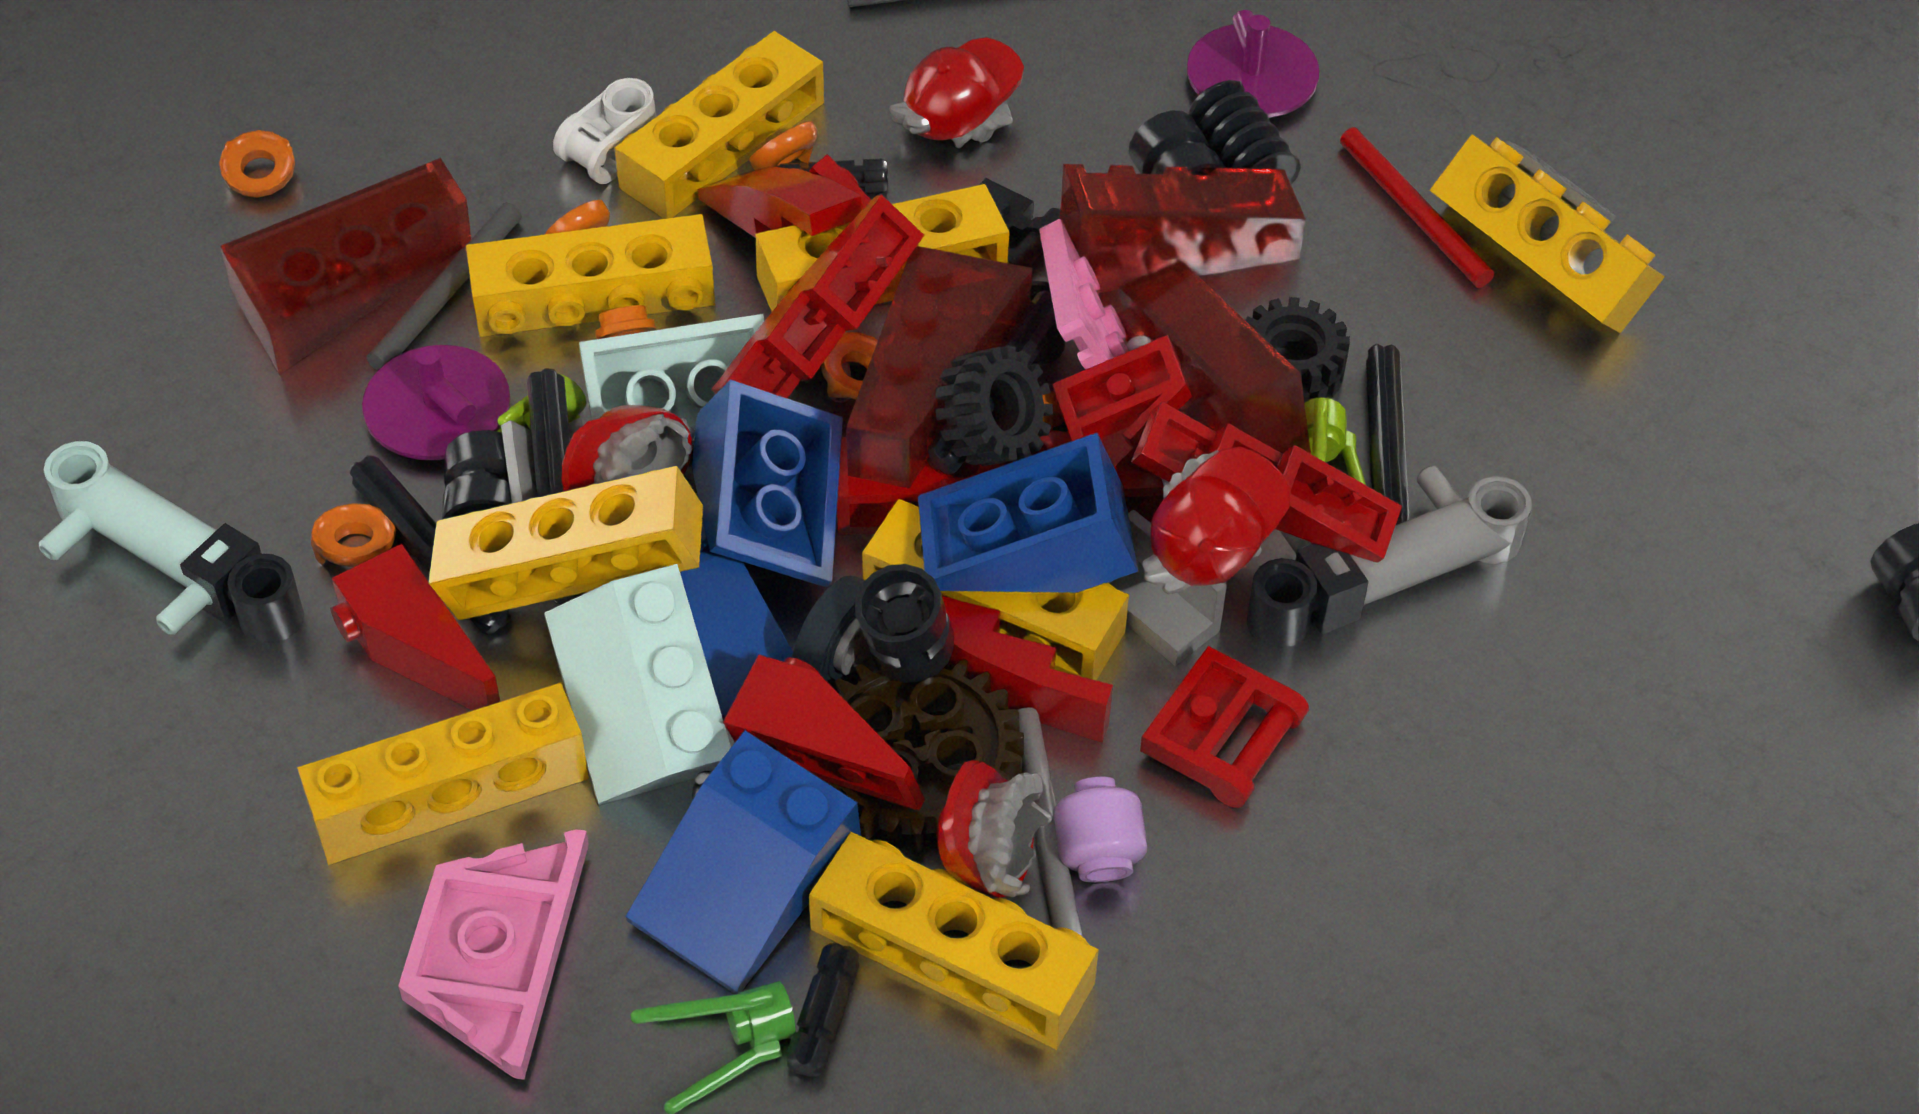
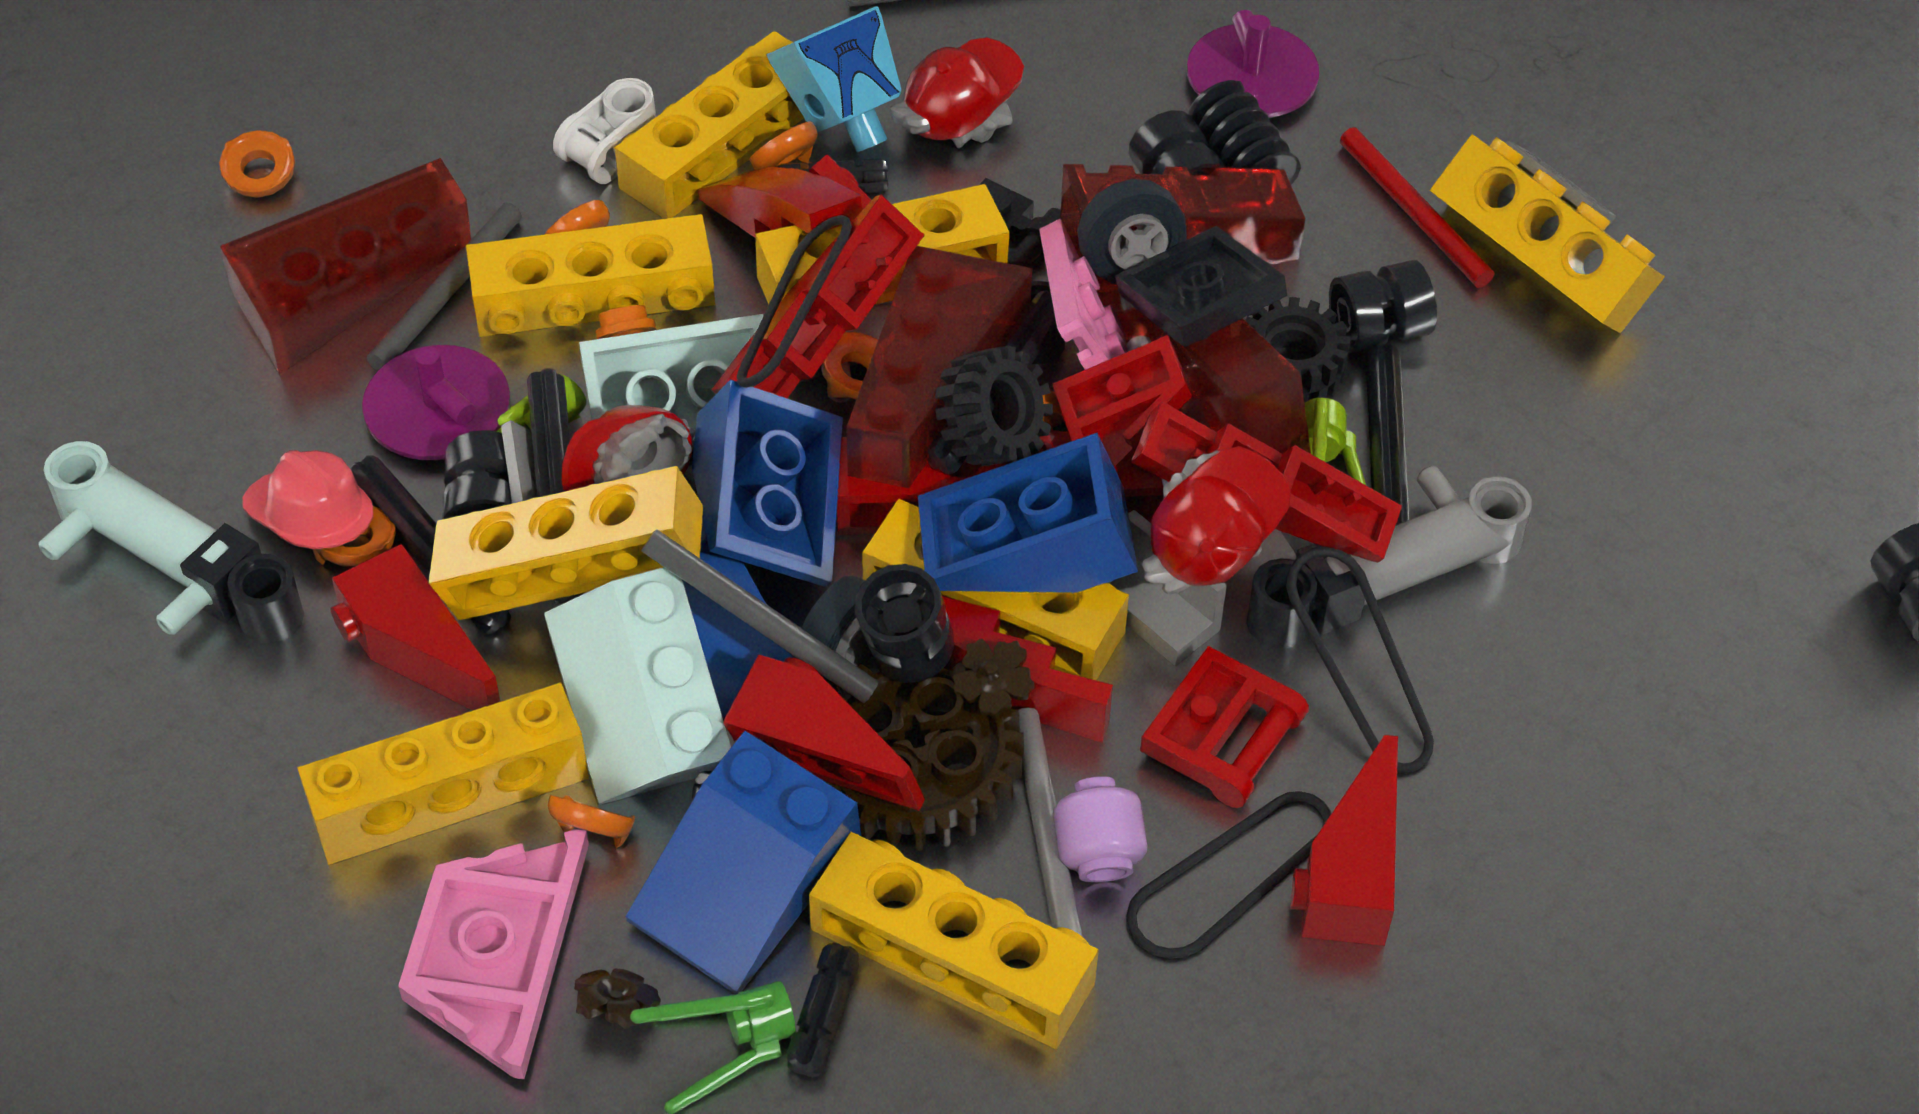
(310, 501): none -> coral piece
(590, 818): none -> orange piece
(614, 994): none -> dark brown plant
(759, 616): none -> dark grey bar
(805, 307): none -> black piece
(842, 76): none -> medium azure torso
(990, 829): light grey hair -> none
(994, 677): none -> dark brown plant
(1106, 224): none -> black wheel
(1201, 286): none -> black plate
(1206, 850): none -> black piece
(1351, 861): none -> red slope
(1387, 640): none -> black piece
(1391, 304): none -> black wheel

